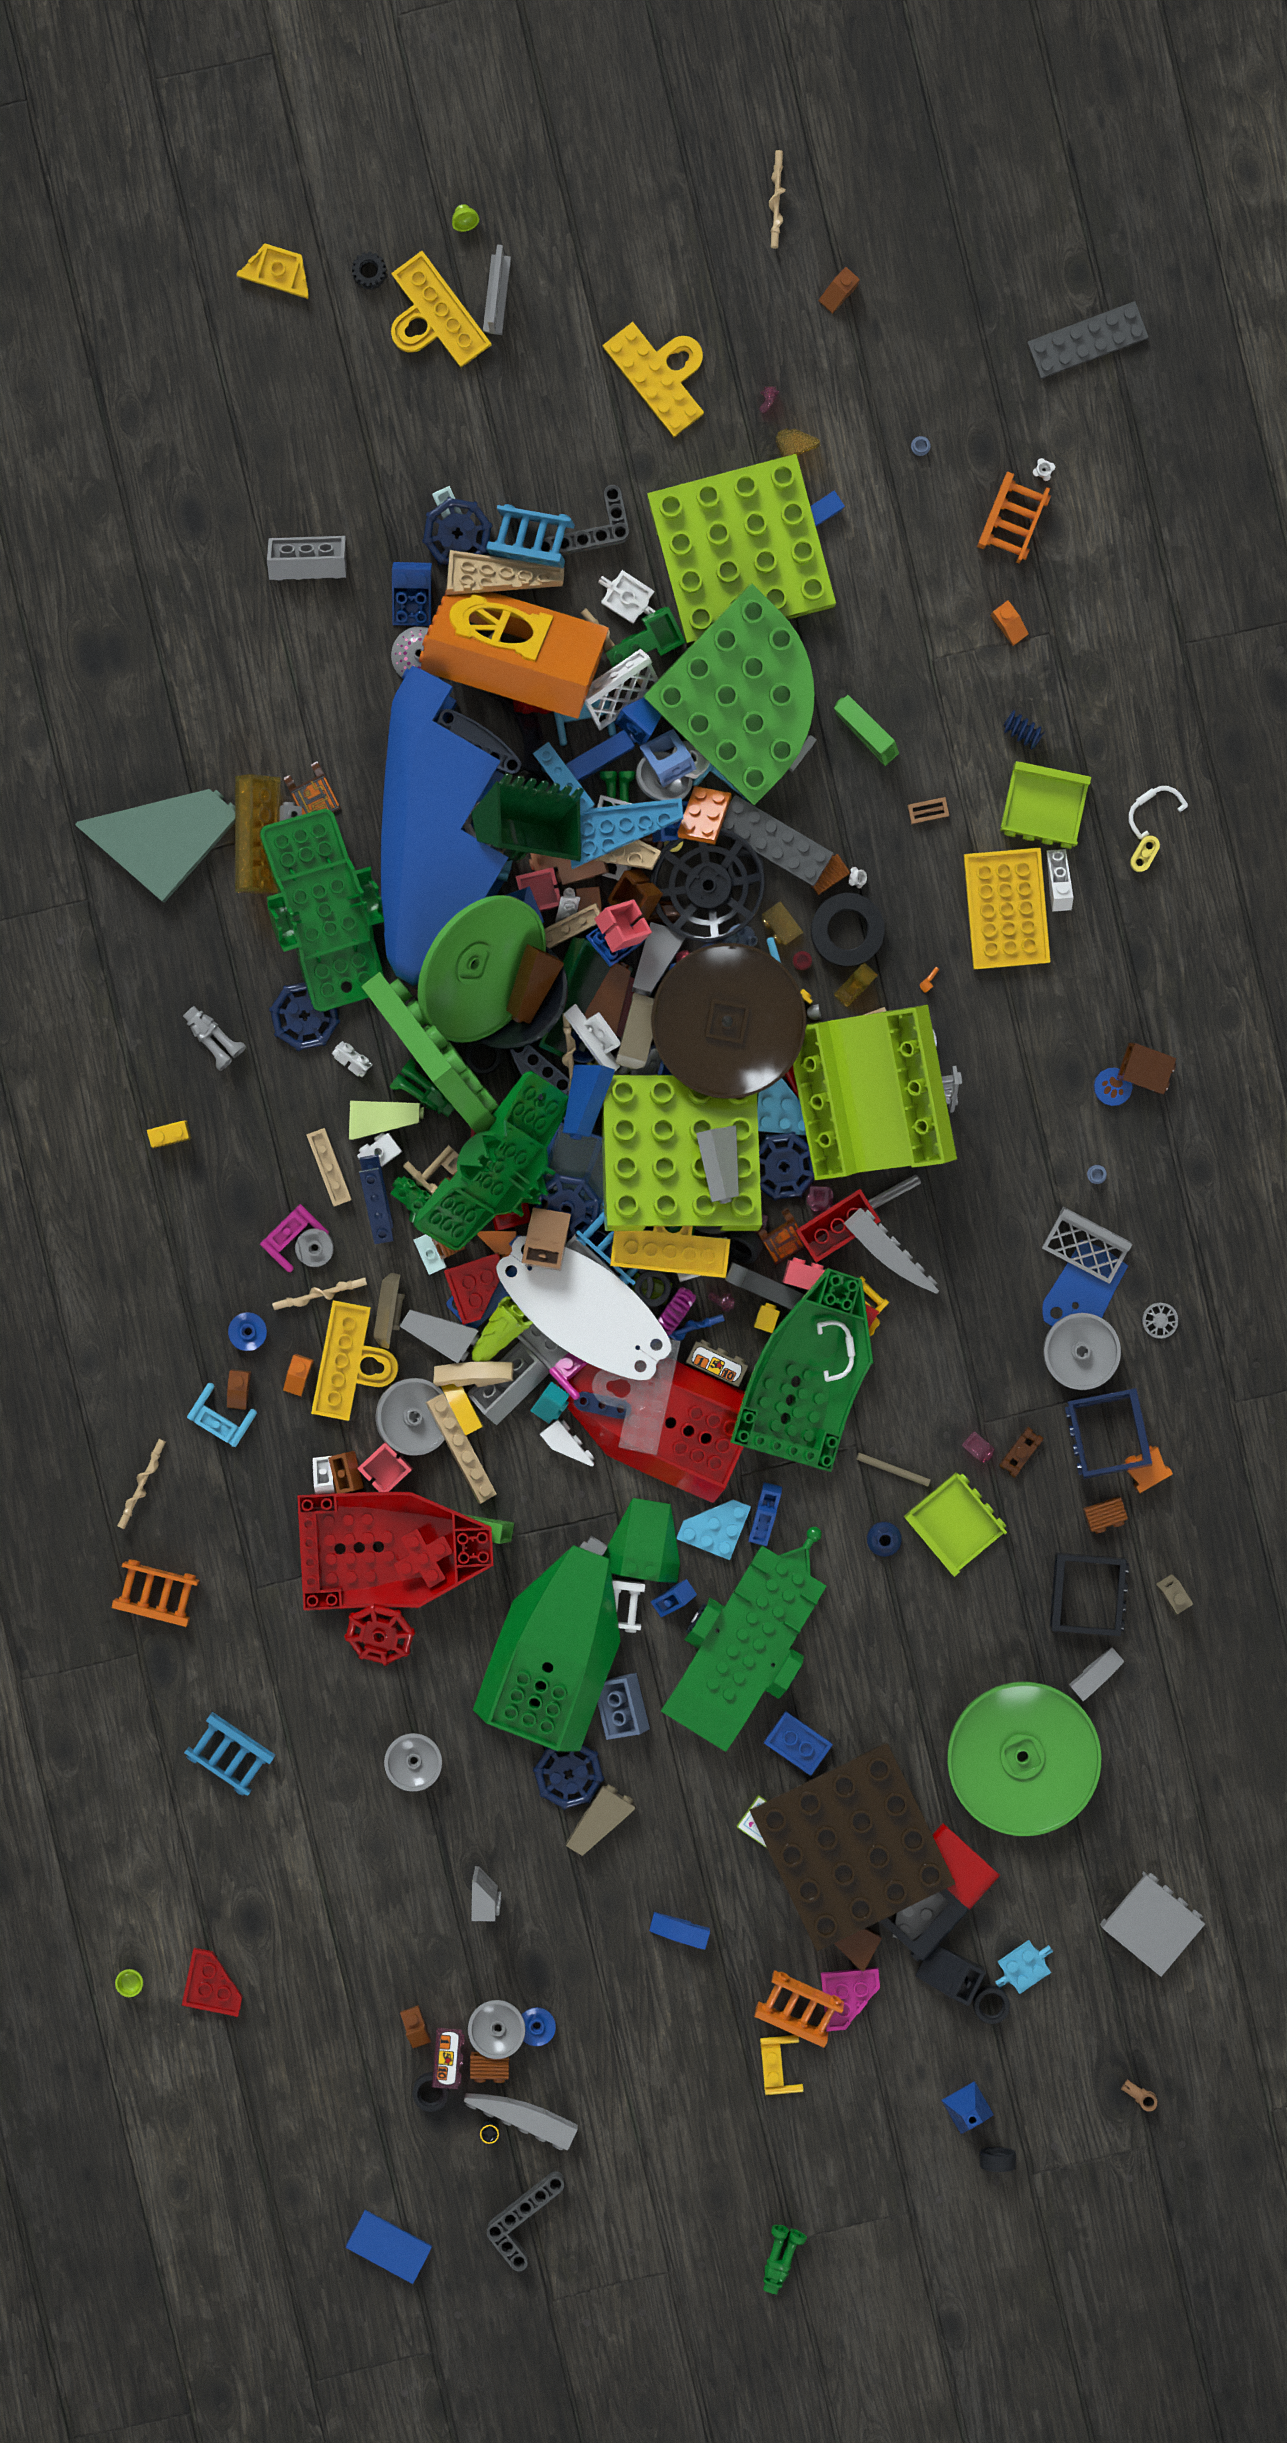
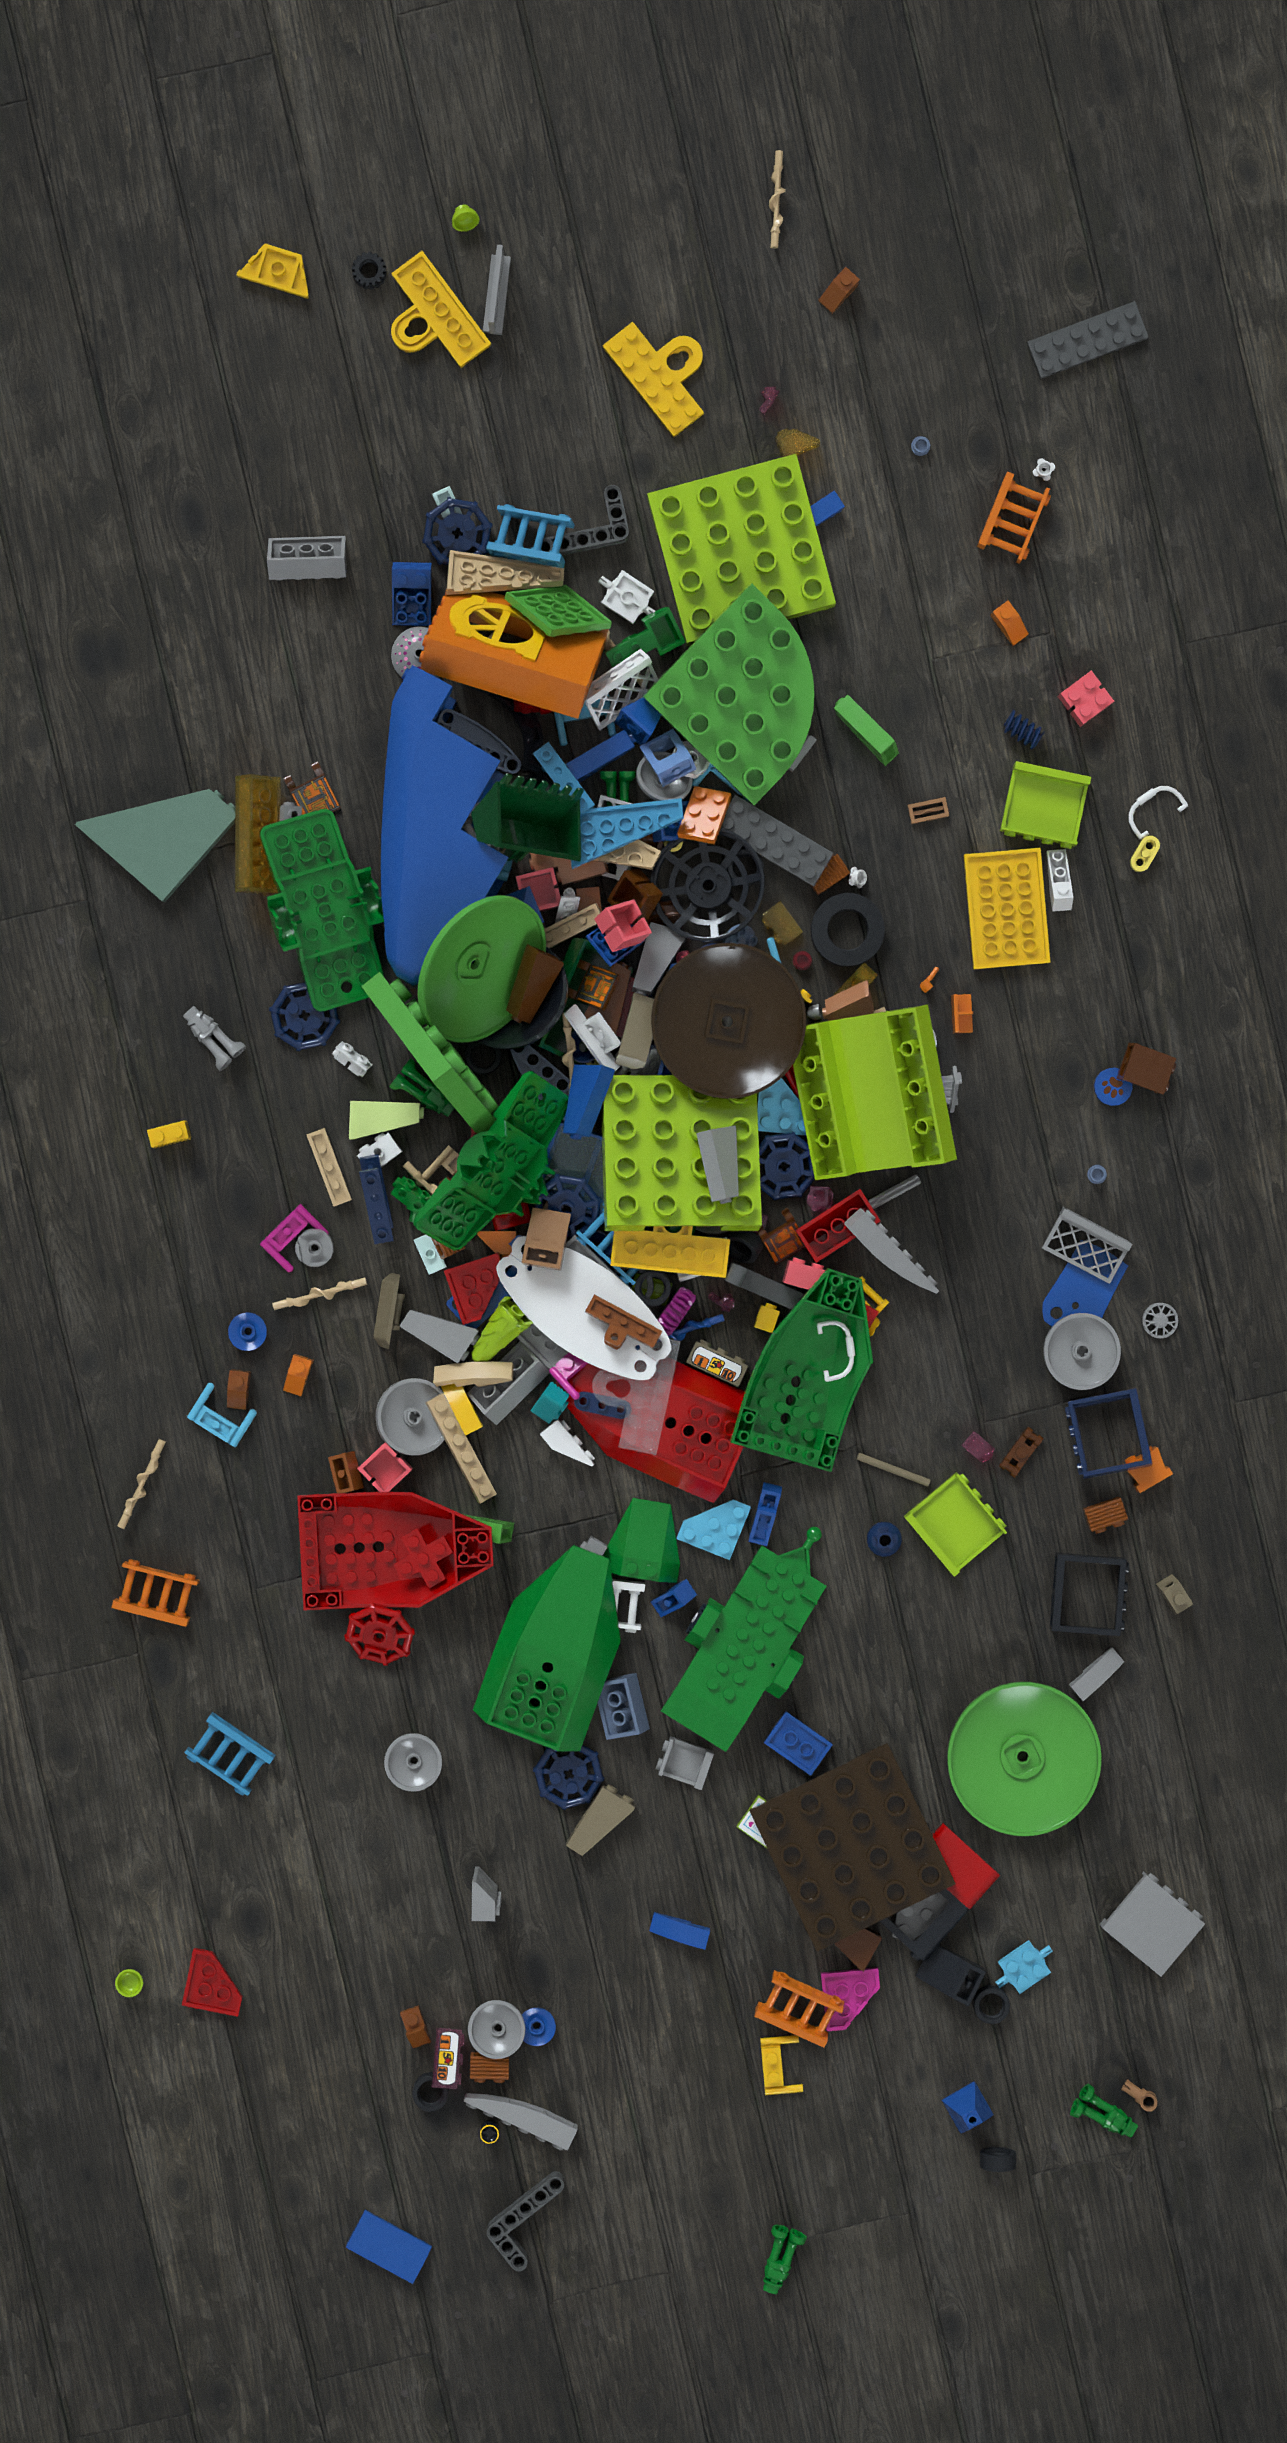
(323, 1476): white slope -> none
(342, 1360): yellow plate -> none
(558, 610): none -> bright green plate
(596, 985): none -> flag
(622, 1324): none -> dark orange plate
(685, 1762): none -> light grey panel
(849, 1003): none -> nougat slope
(962, 1013): none -> orange panel
(1086, 698): none -> coral piece
(1113, 2119): none -> green piece

